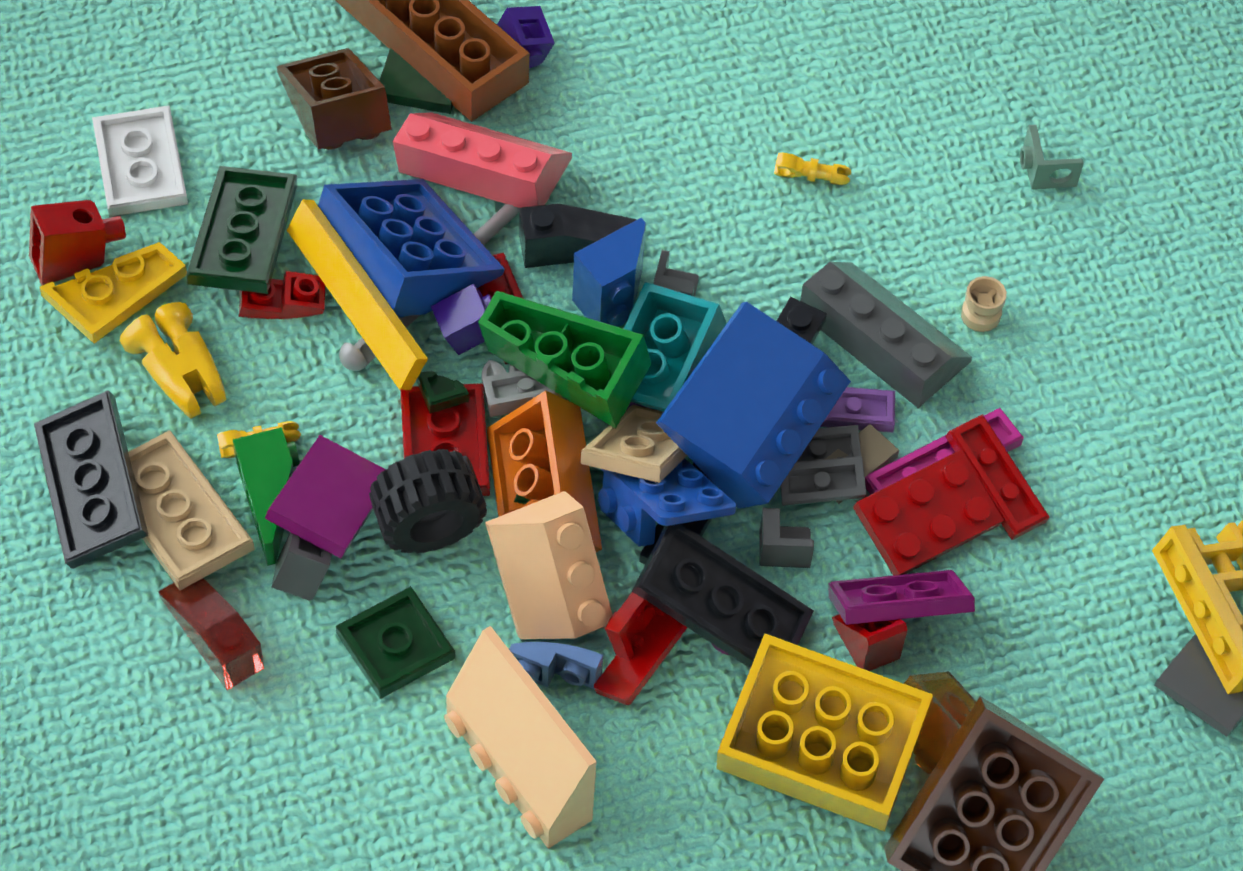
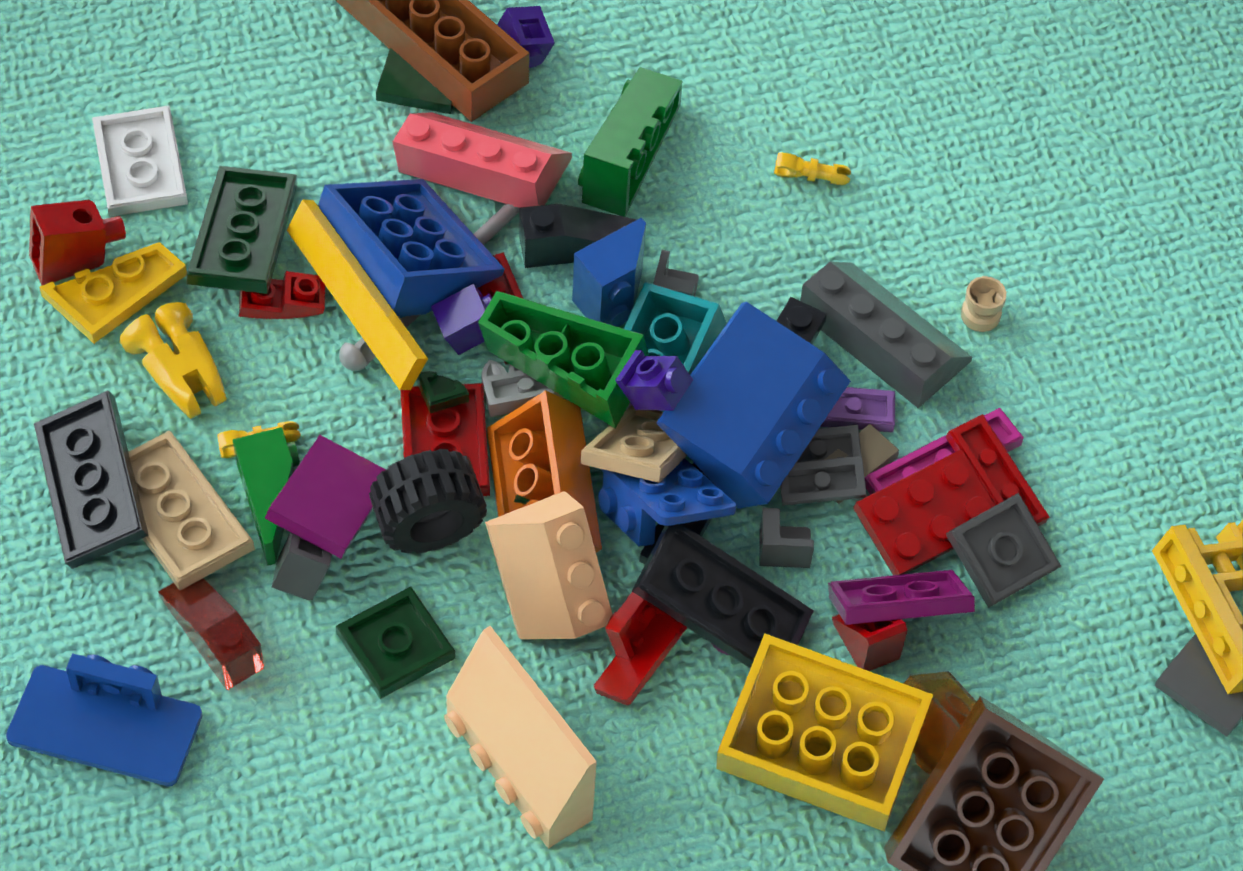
(105, 719): none -> blue bracket
(336, 98): reddish brown slope -> none
(572, 663): medium blue slope -> none
(629, 141): none -> green wedge
(654, 381): none -> dark purple brick
(1003, 550): none -> dark grey tile
(1040, 170): sand green bracket -> none

